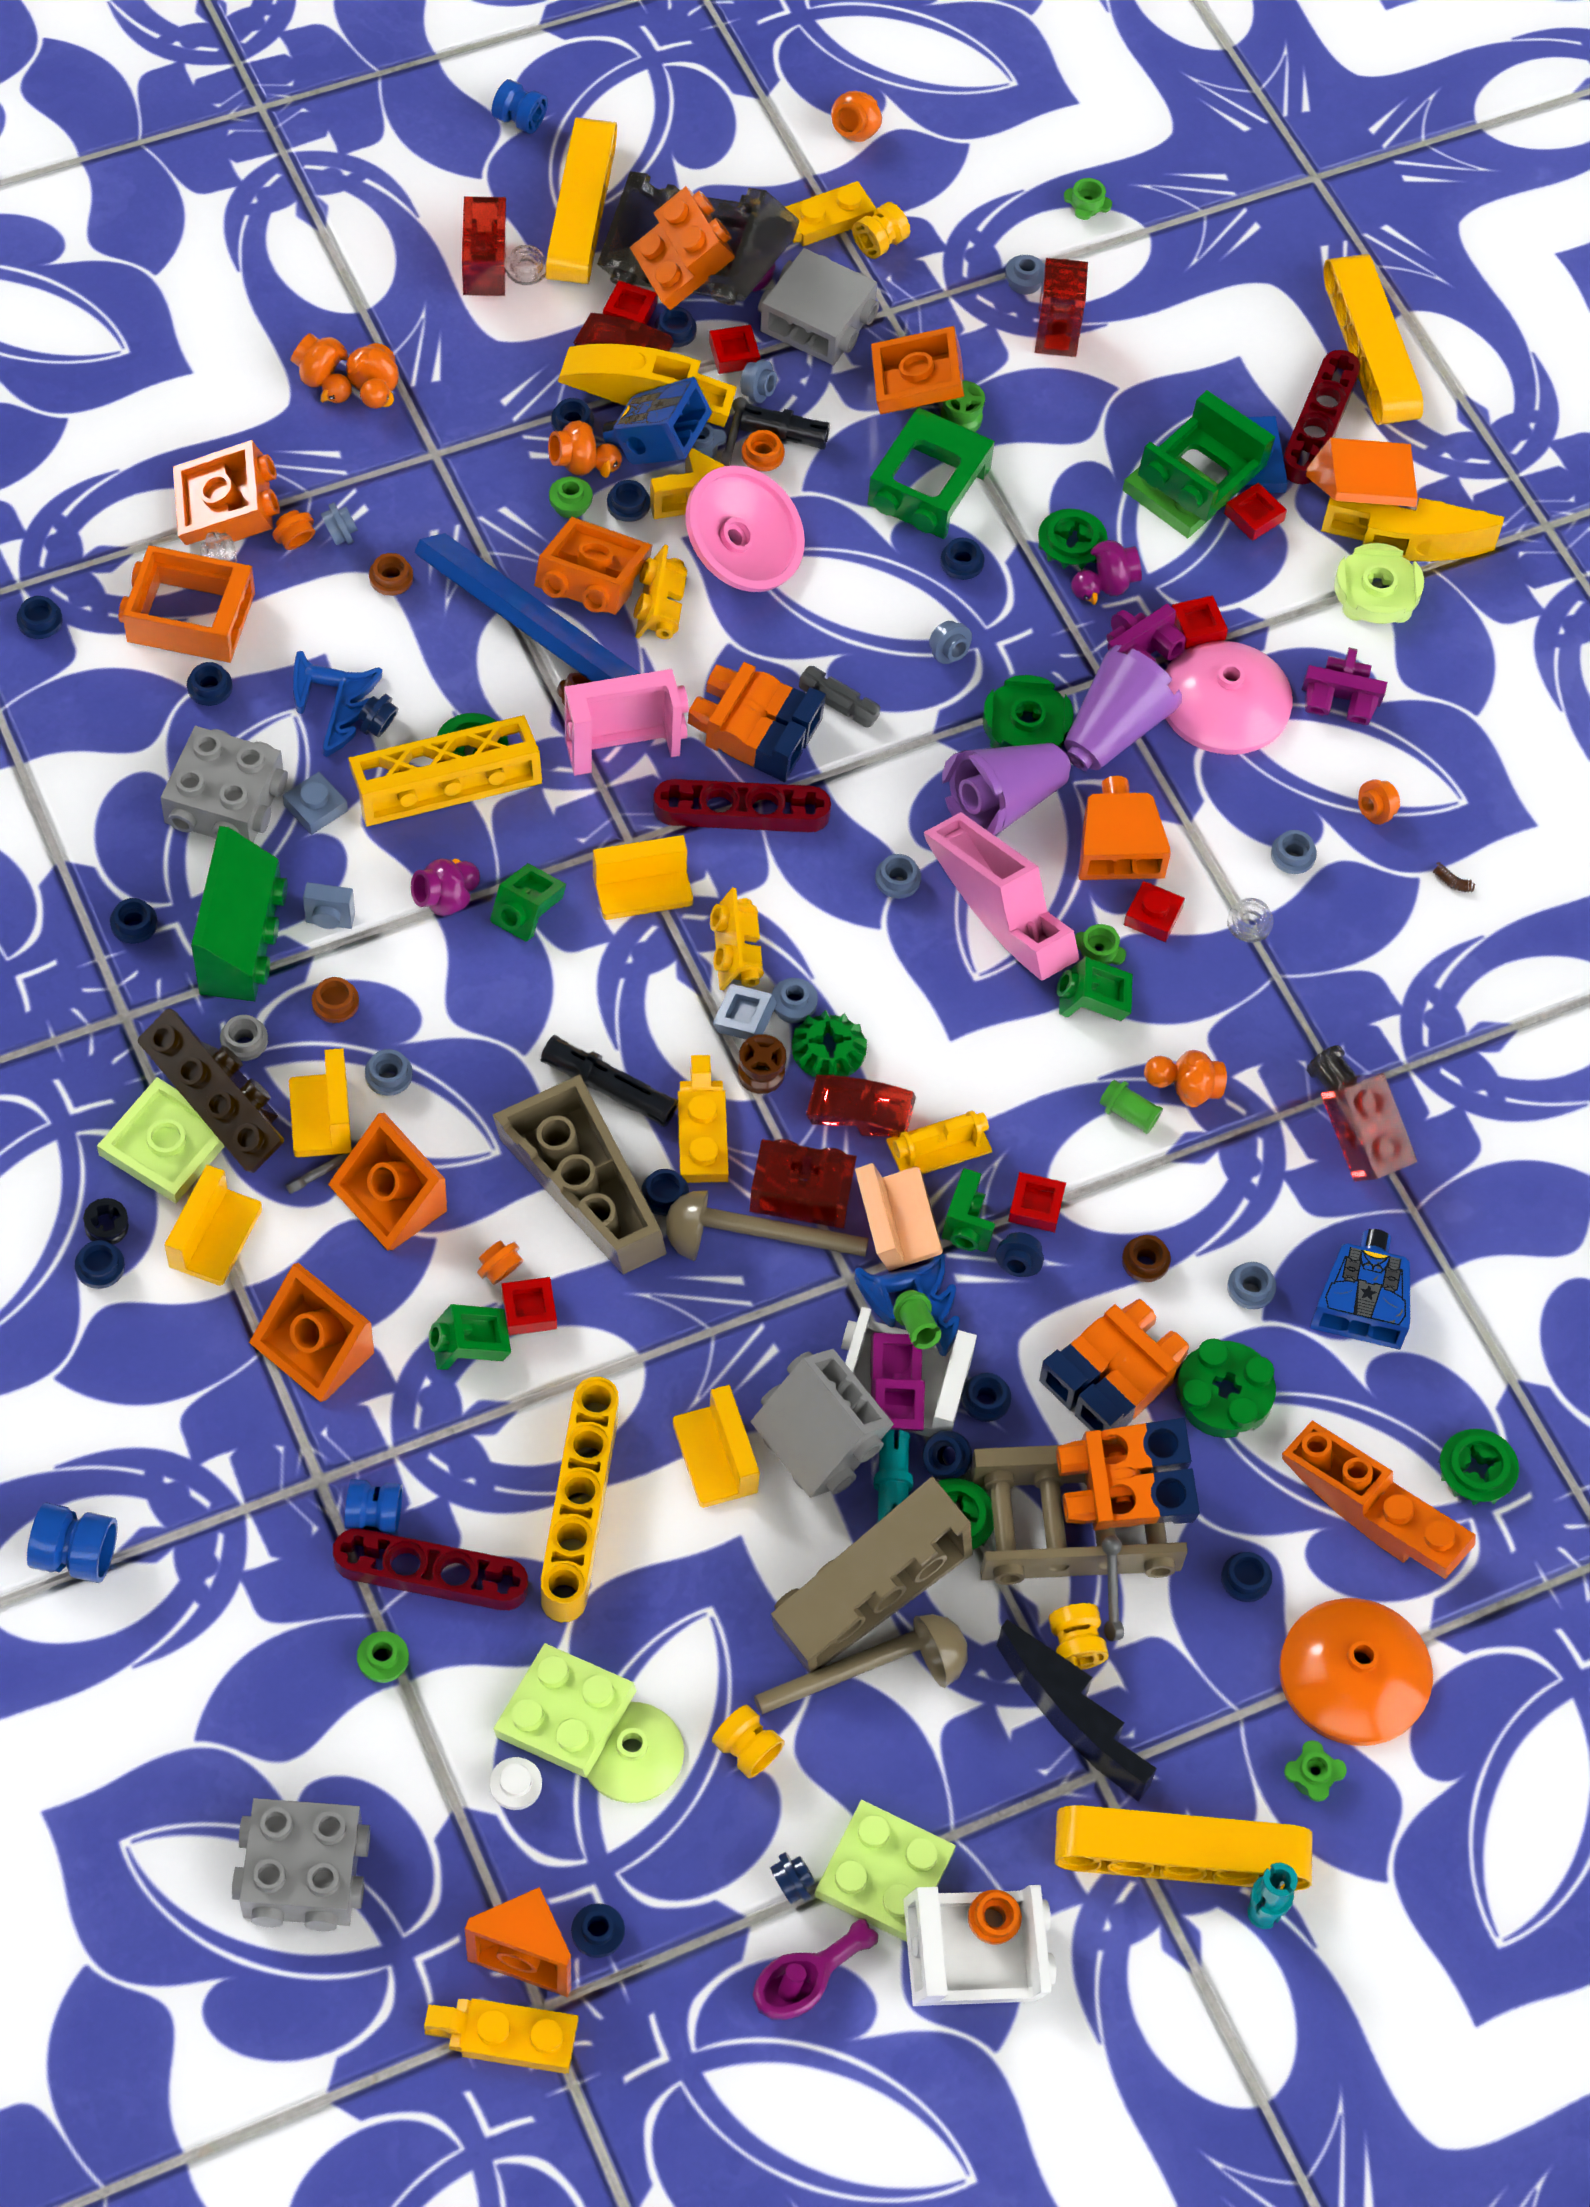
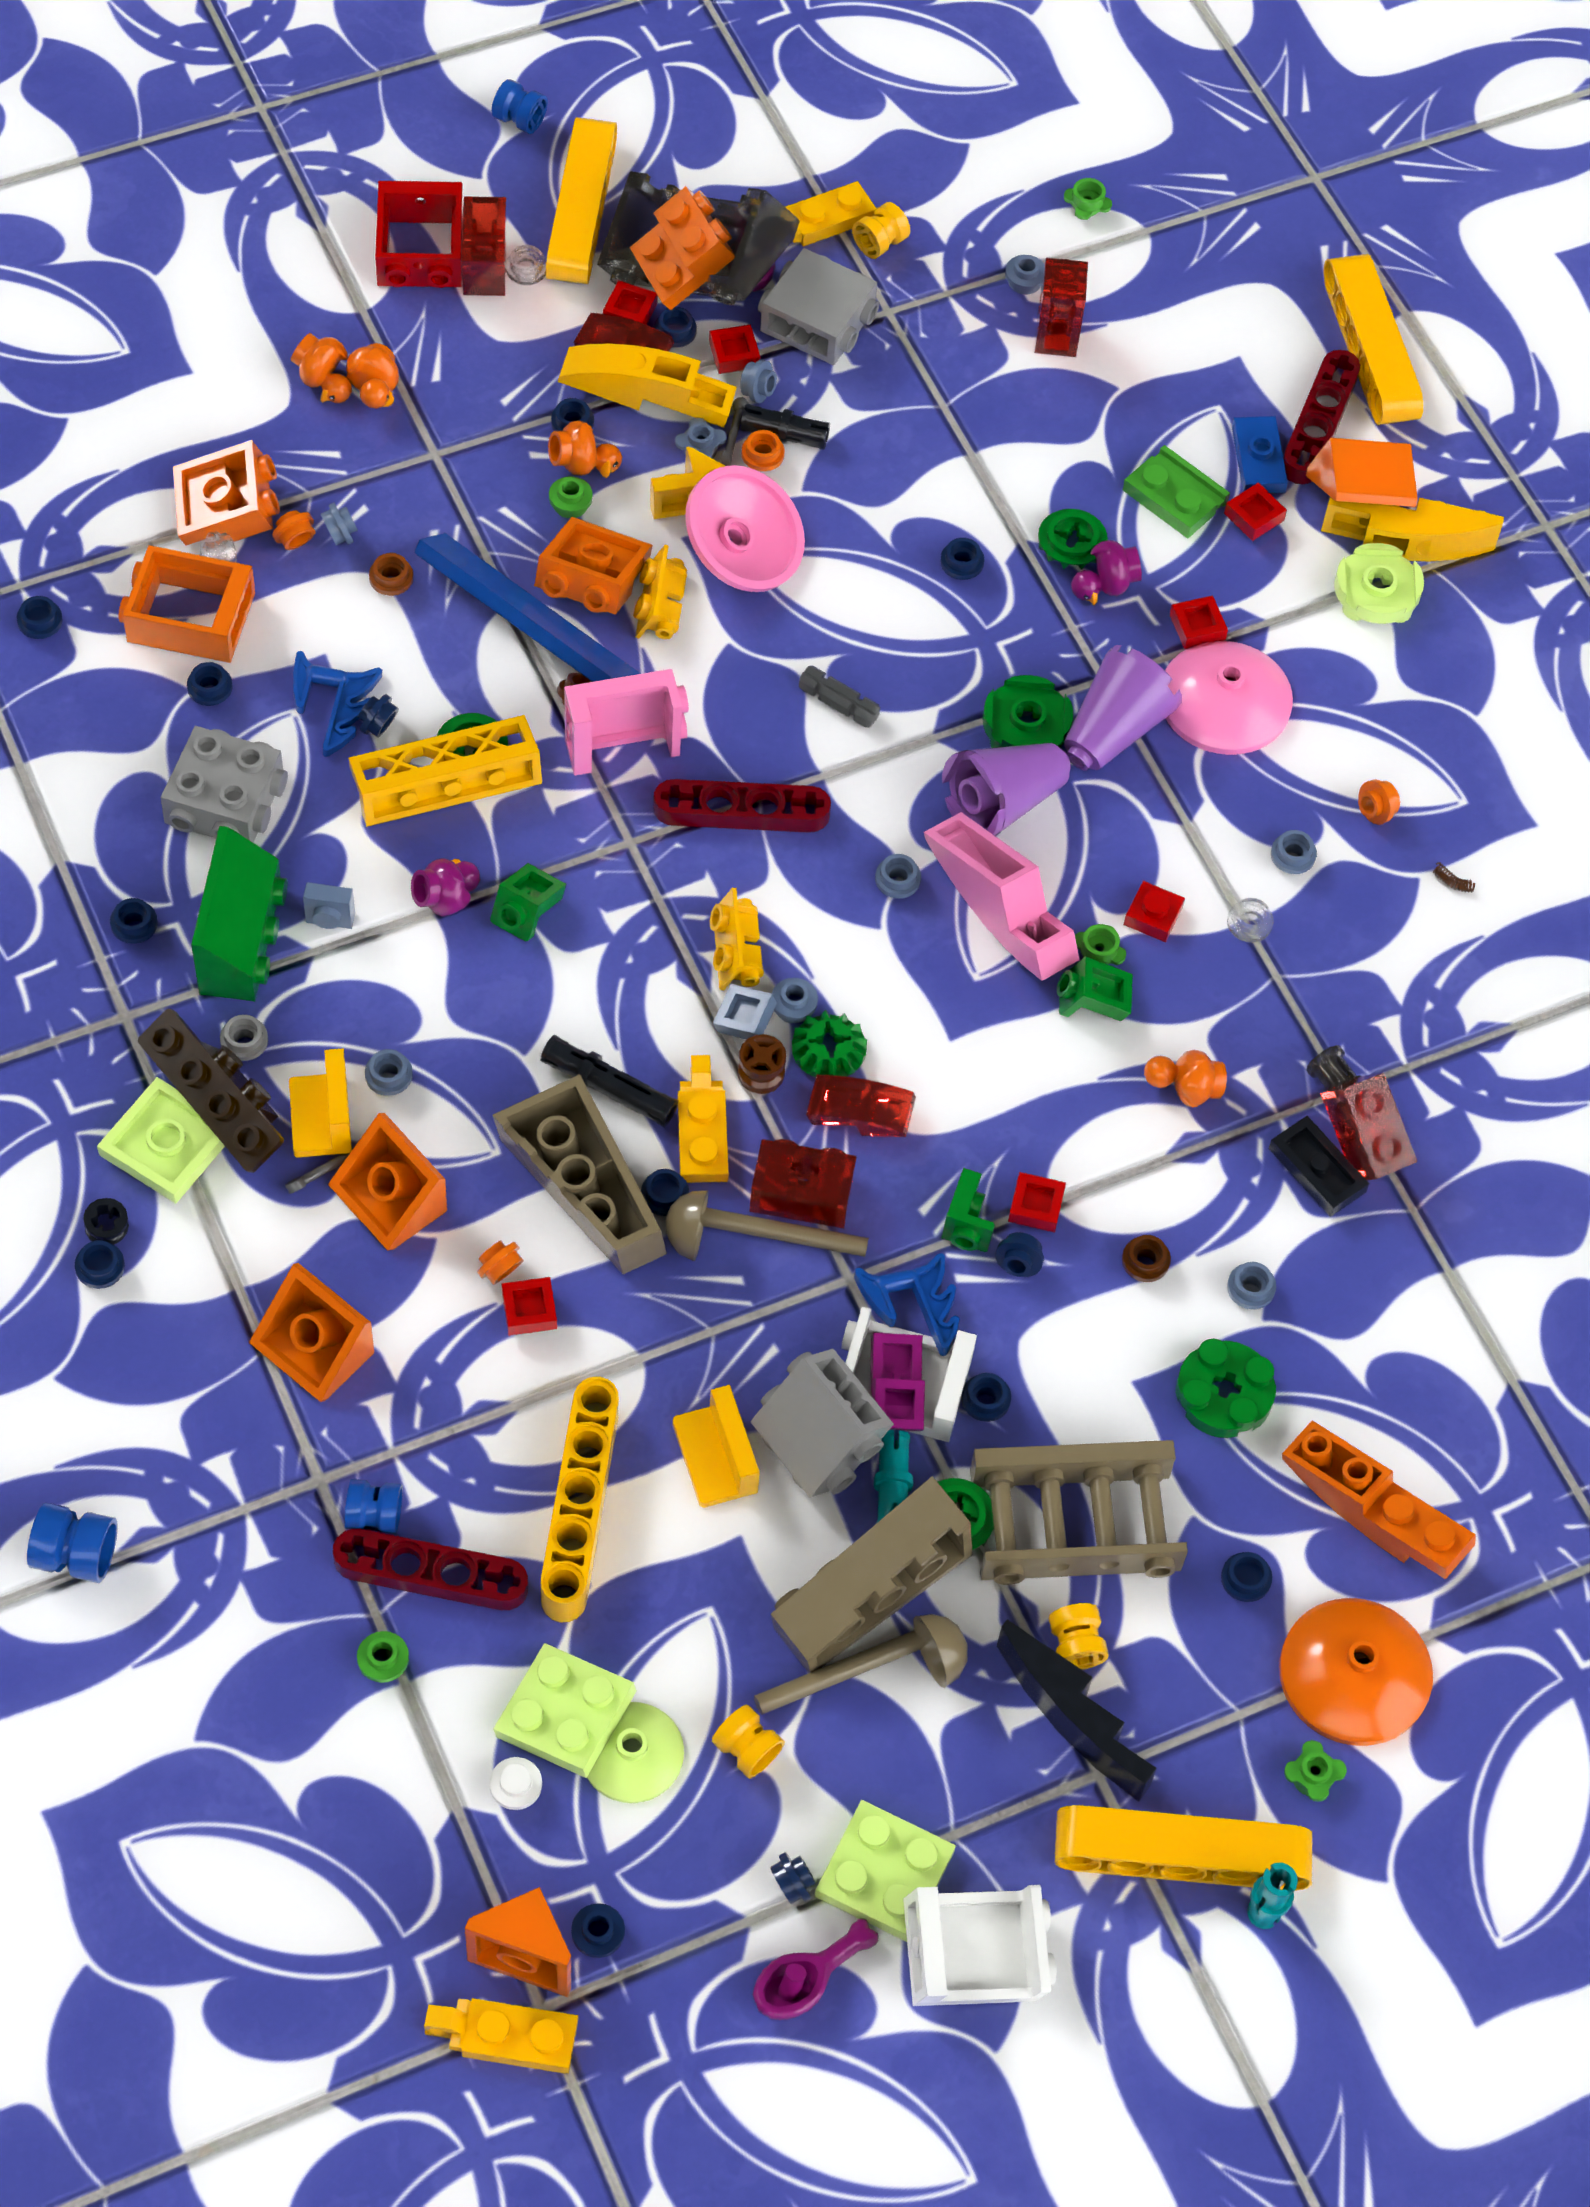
(211, 1229): yellow panel -> none
(301, 1863): light grey brick -> none
(315, 803): sand blue plate -> none
(335, 1000): dark orange plate -> none
(400, 204): none -> red window
(469, 1334): green bracket -> none
(628, 501): dark blue plate -> none
(642, 877): yellow panel -> none
(660, 423): blue torso -> none
(757, 718): orange hips -> none
(856, 115): orange animal -> none
(899, 1216): light nougat panel -> none
(914, 1312): bright green pin -> none
(917, 370): orange plate -> none
(933, 1455): dark blue plate -> none
(941, 1143): yellow hinge -> none
(945, 442): green window -> none
(950, 641): sand blue plate -> none
(967, 409): bright green wheel -> none
(1005, 1905): orange plate -> none
(1113, 1628): dark grey hinge -> none
(1114, 1367): orange hips -> none
(1122, 835): orange torso -> none
(1130, 1106): bright green pin -> none
(1131, 1476): orange hips -> none
(1147, 633): magenta hips -> none
(1224, 438): green window -> none
(1318, 1166): none -> black plate
(1346, 681): magenta hips -> none
(1367, 1293): torso -> none
(1485, 1449): green gear -> none

